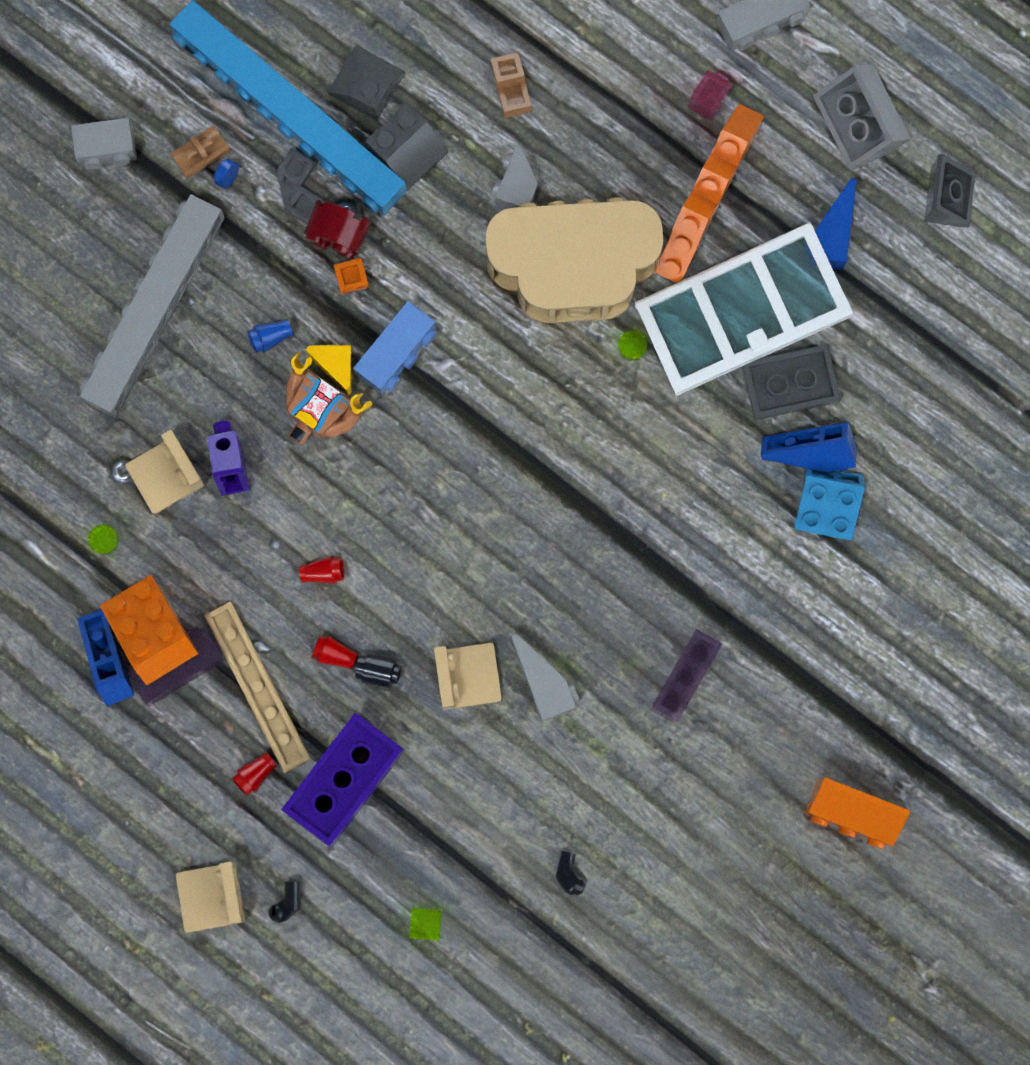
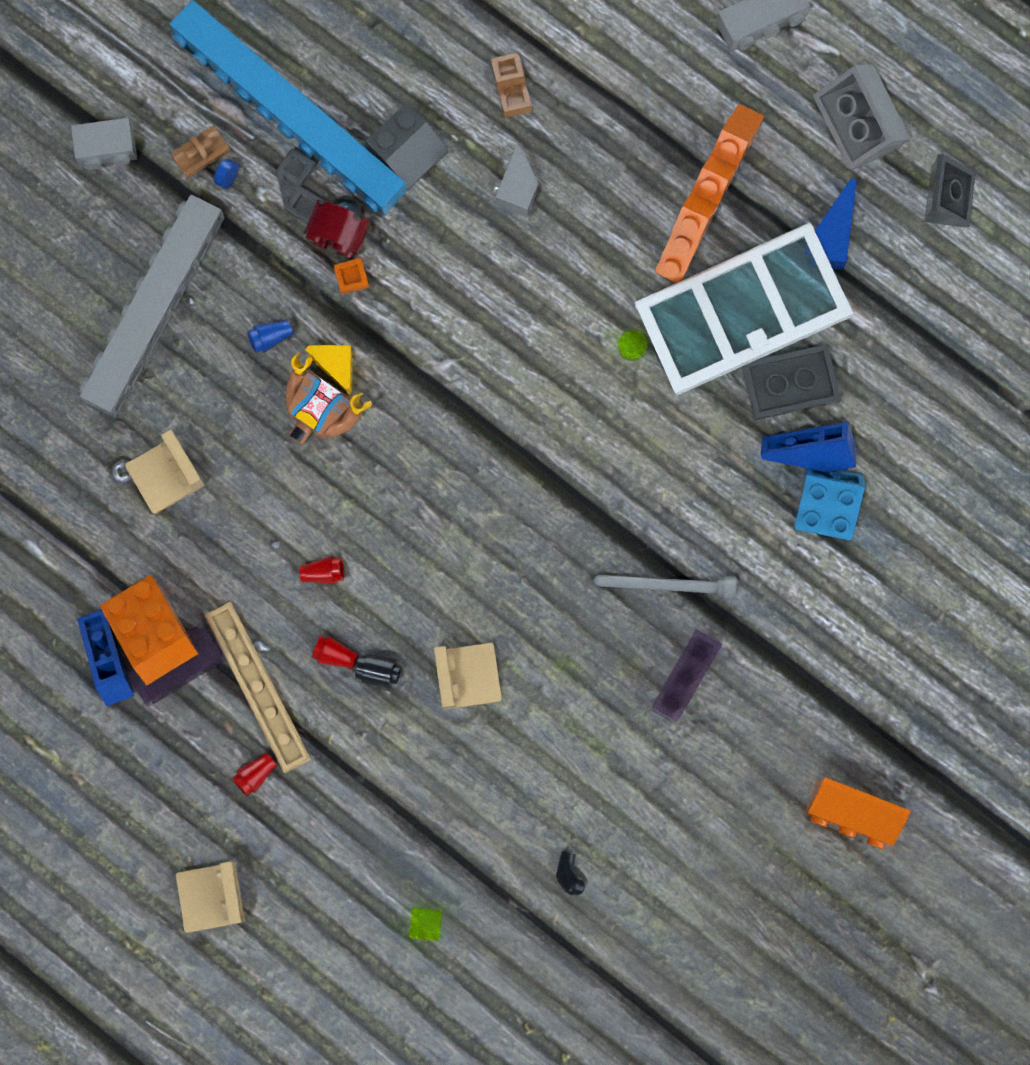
(103, 539): clear neon green tile -> none
(227, 459): dark purple torso -> none
(287, 906): black arm -> none
(322, 780): dark purple brick -> none
(366, 82): dark grey slope -> none
(396, 349): medium blue brick -> none
(546, 685): light grey slope -> none
(574, 257): tan brick -> none
(710, 95): clear pink brick -> none
(723, 588): none -> light grey piece

